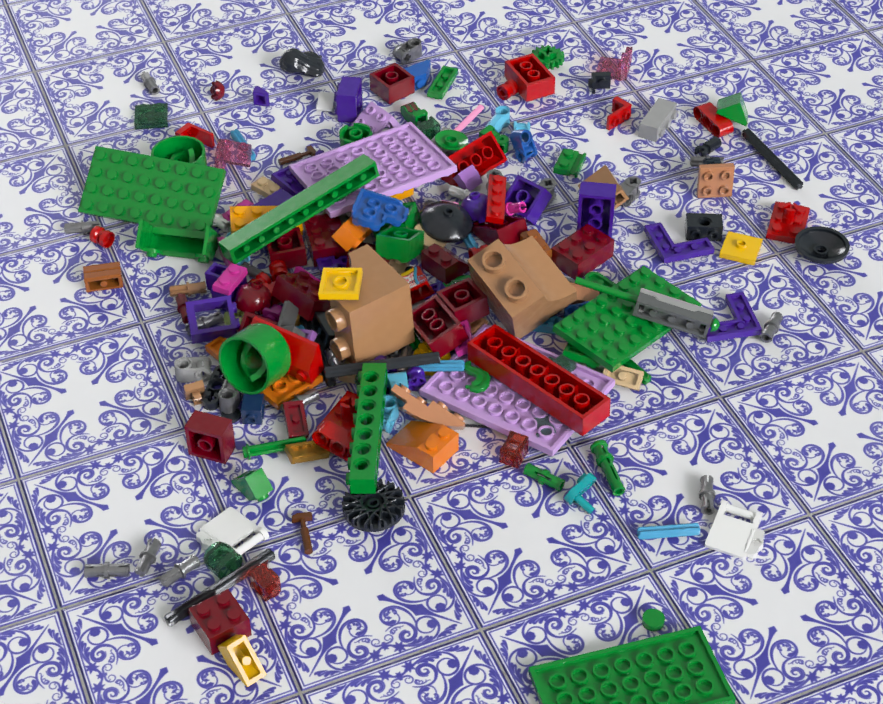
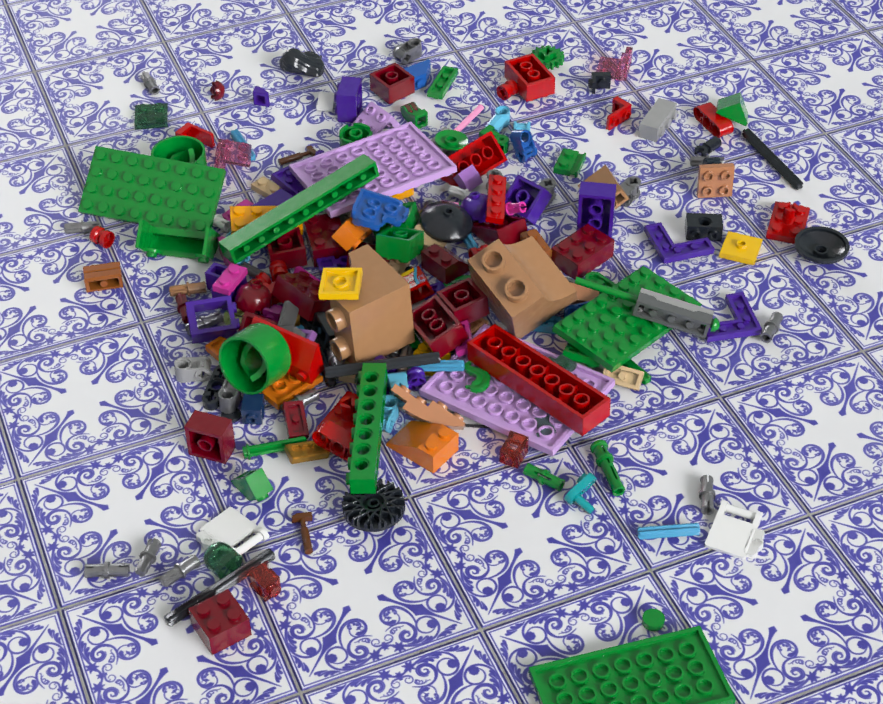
(194, 391): medium nougat tile -> none
(242, 659): yellow slope -> none
(429, 127): clear green brick -> none

